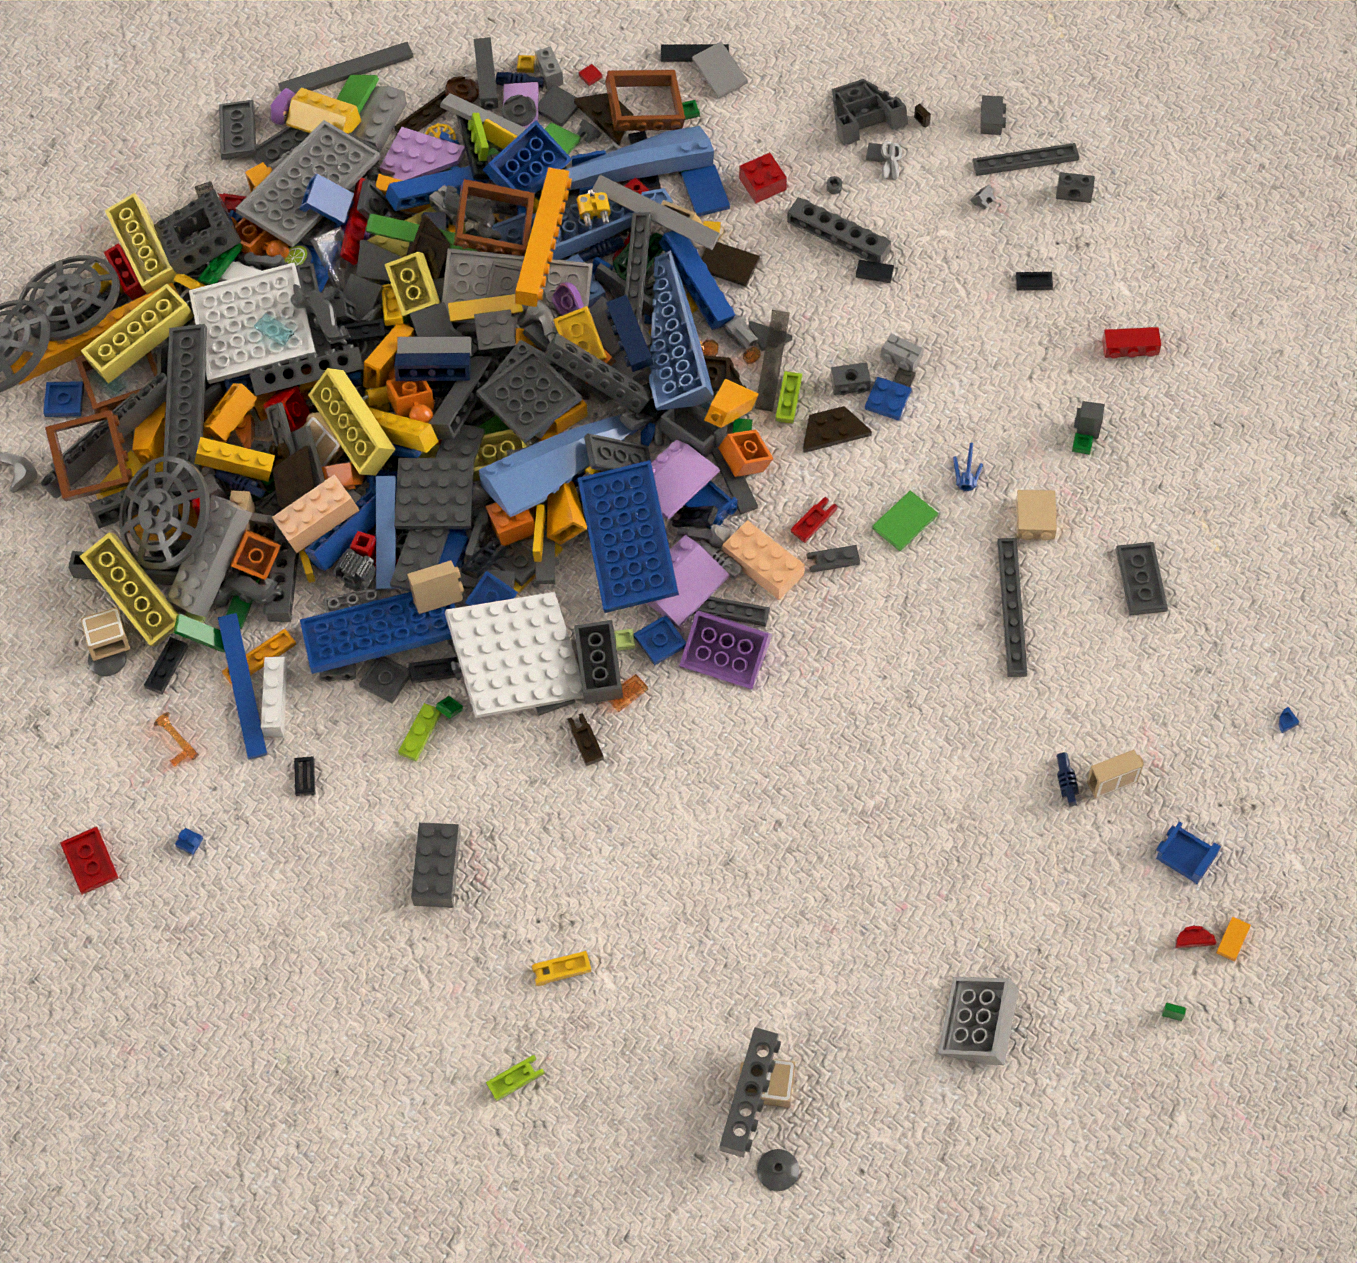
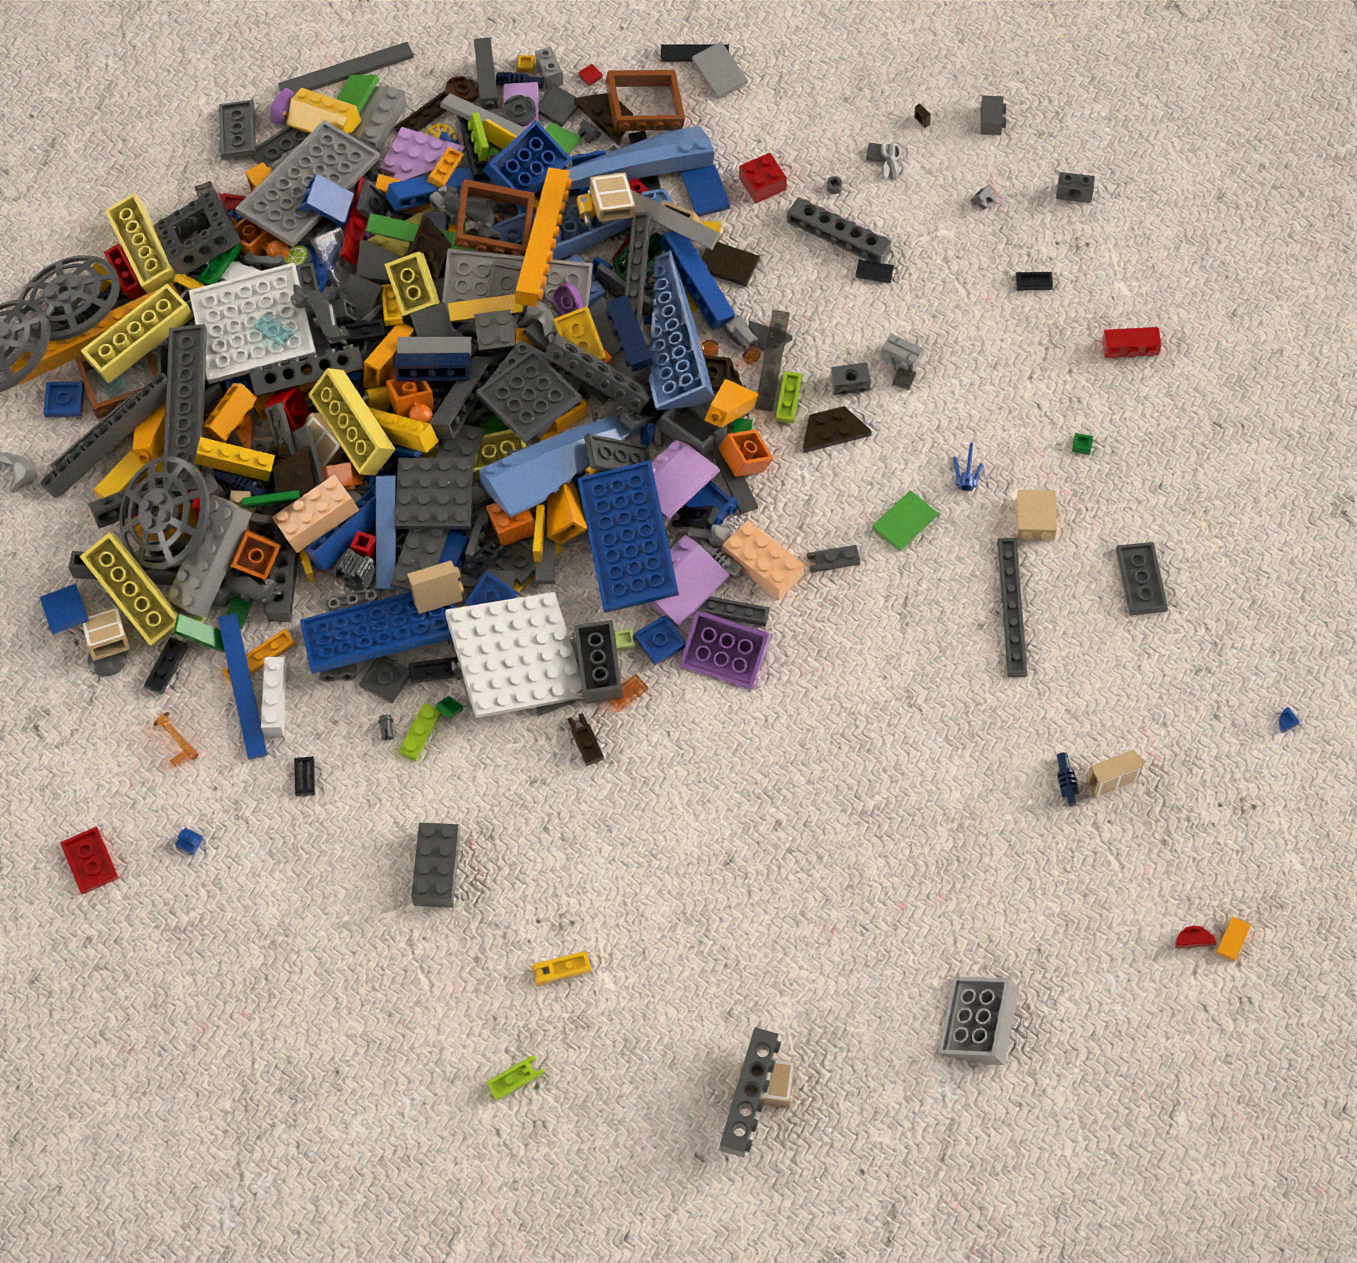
(59, 464): dark orange window -> none
(64, 609): none -> blue tile
(269, 499): none -> green tile
(386, 726): none -> dark grey pin
(445, 167): none -> light orange tile
(603, 248): dark blue hinge -> none
(612, 197): none -> tan brick
(690, 109): green tile -> none
(775, 1179): dark grey dish -> none
(813, 520): red hinge -> none
(863, 105): dark grey wedge -> none
(888, 398): blue plate -> none
(1025, 159): dark grey tile -> none
(1089, 418): dark grey brick -> none
(1174, 1011): green tile -> none
(1186, 853): blue panel -> none

